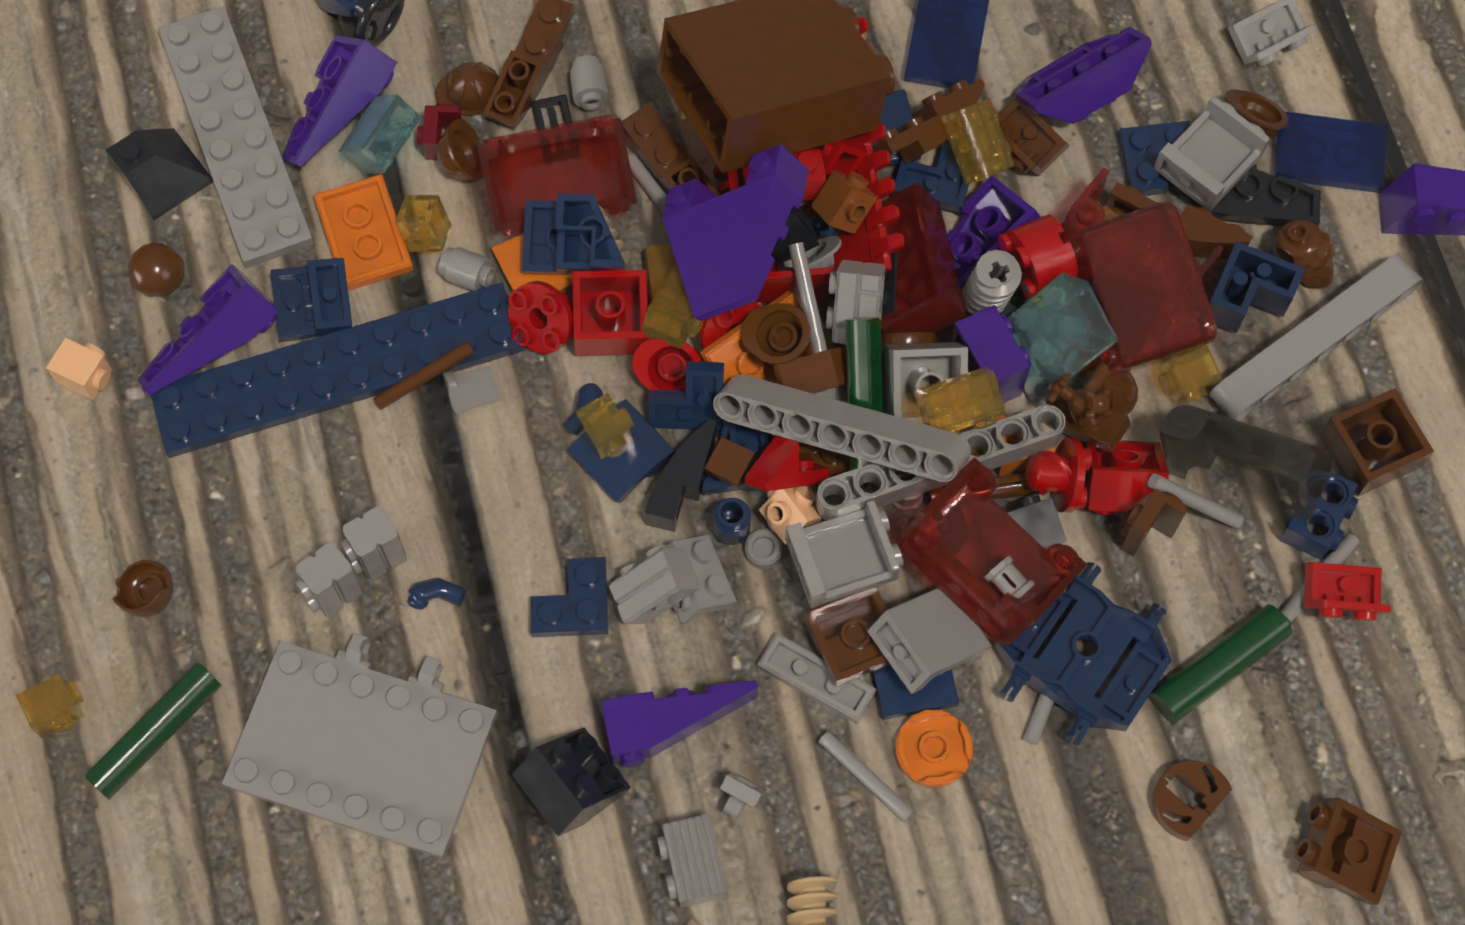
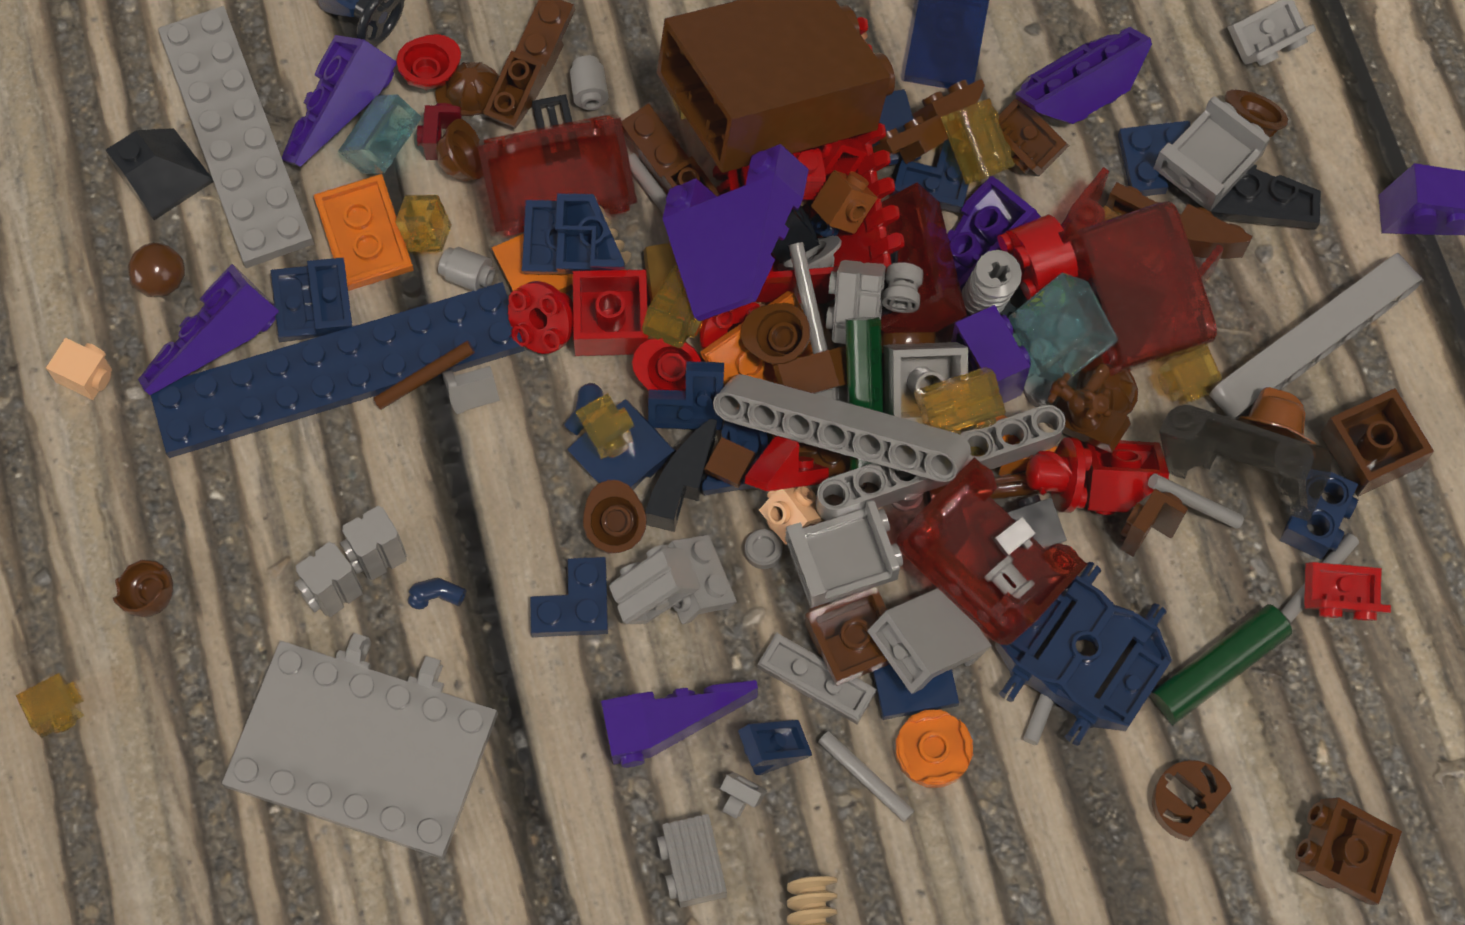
(152, 731): dark green brick -> none
(428, 61): none -> red piece
(570, 780): black slope -> none
(614, 517): none -> reddish brown piece
(731, 521): dark blue brick -> none
(774, 745): none -> dark blue slope
(903, 286): none -> light grey wheel
(1015, 536): none -> piece
(1255, 280): dark blue brick -> none
(1278, 412): none -> dark orange piece
(1309, 248): reddish brown head -> none
(1332, 152): clear blue tile -> none

